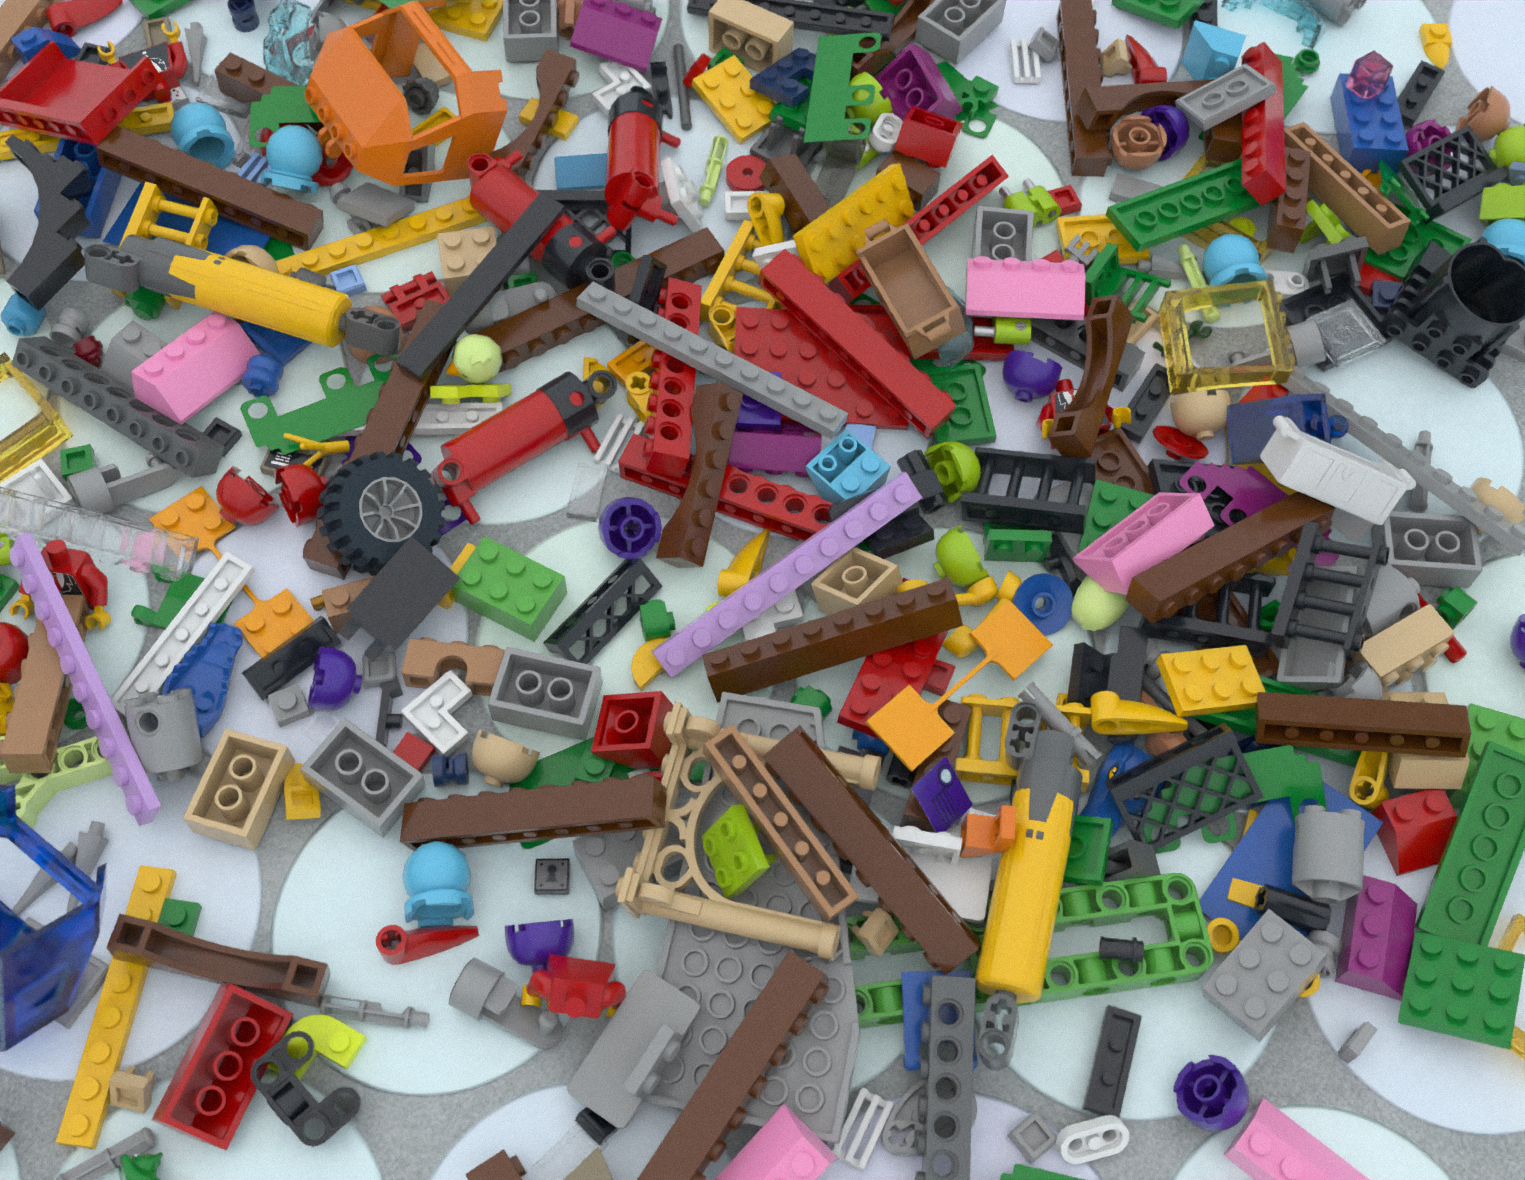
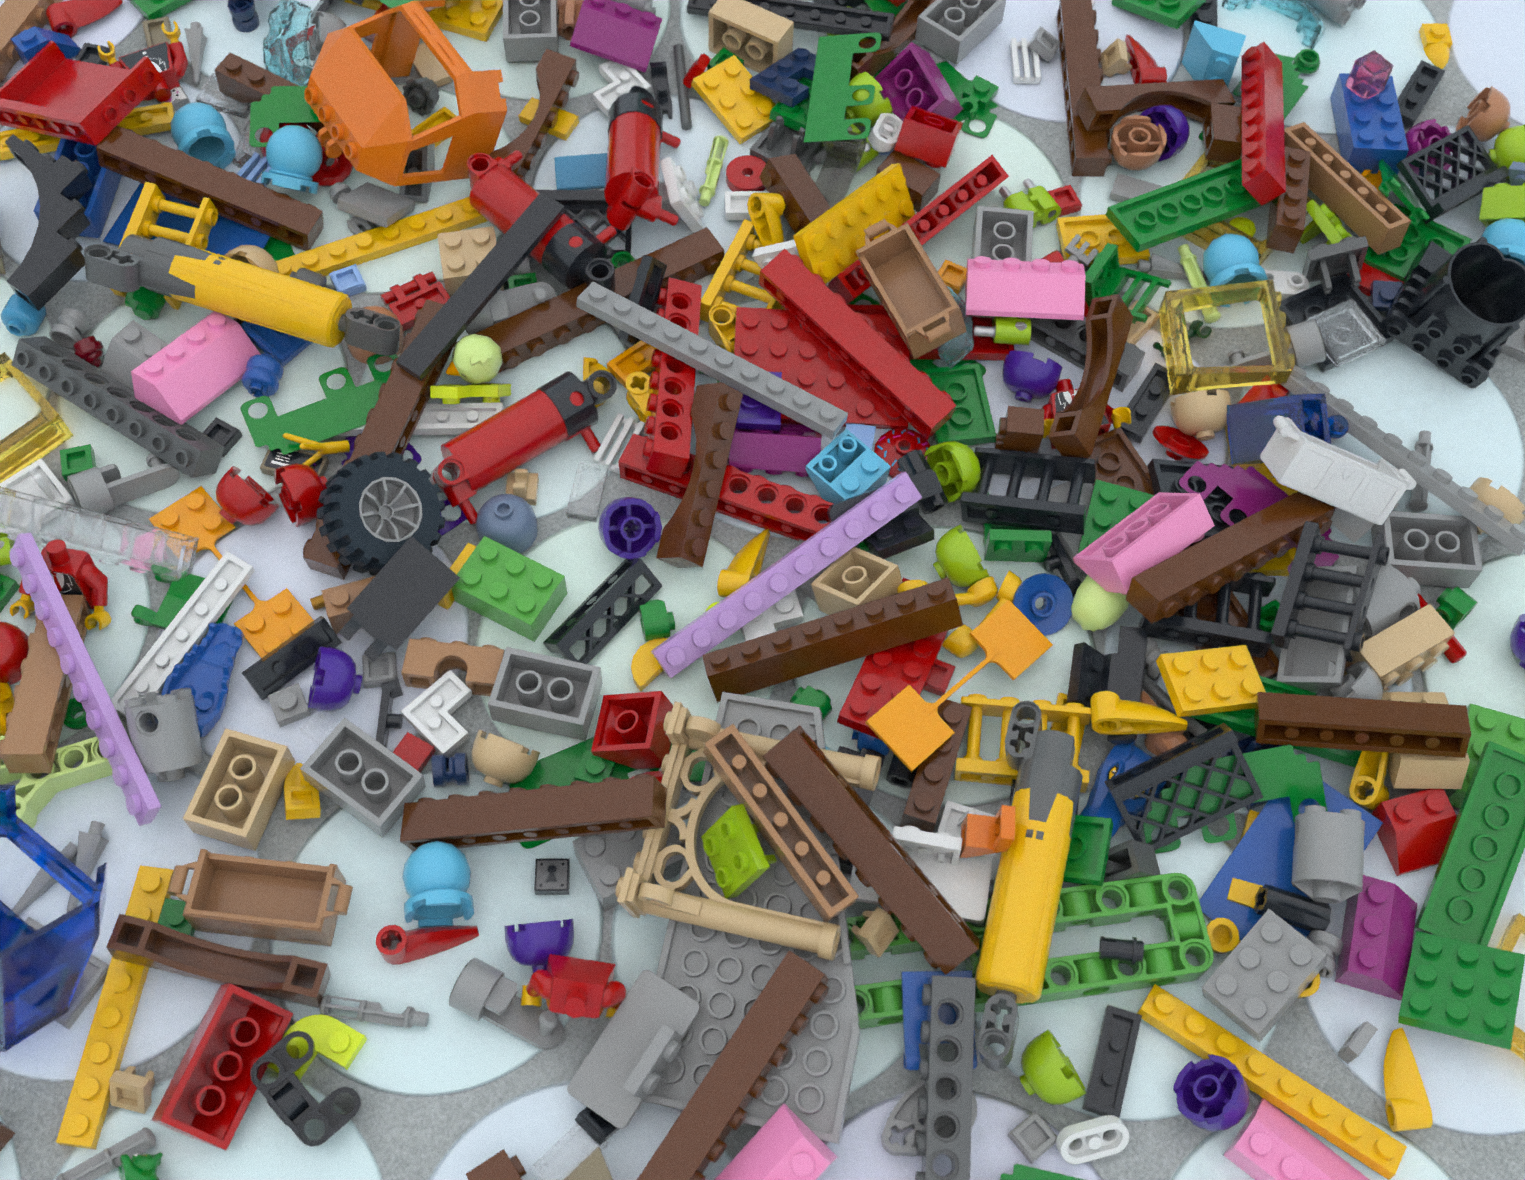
(262, 898): none -> medium nougat container
(508, 521): none -> sand blue cylinder
(523, 485): none -> tan tile
(875, 1100): white tile -> none
(889, 446): none -> red dish
(942, 796): dark purple sticker -> none
(953, 275): none -> light orange tile
(1020, 430): none -> reddish brown brick
(1049, 1071): none -> lime cylinder
(1057, 721): light grey pin -> none
(1225, 96): light grey tile -> none
(1275, 1083): none -> yellow plate
(1406, 1097): none -> yellow piece

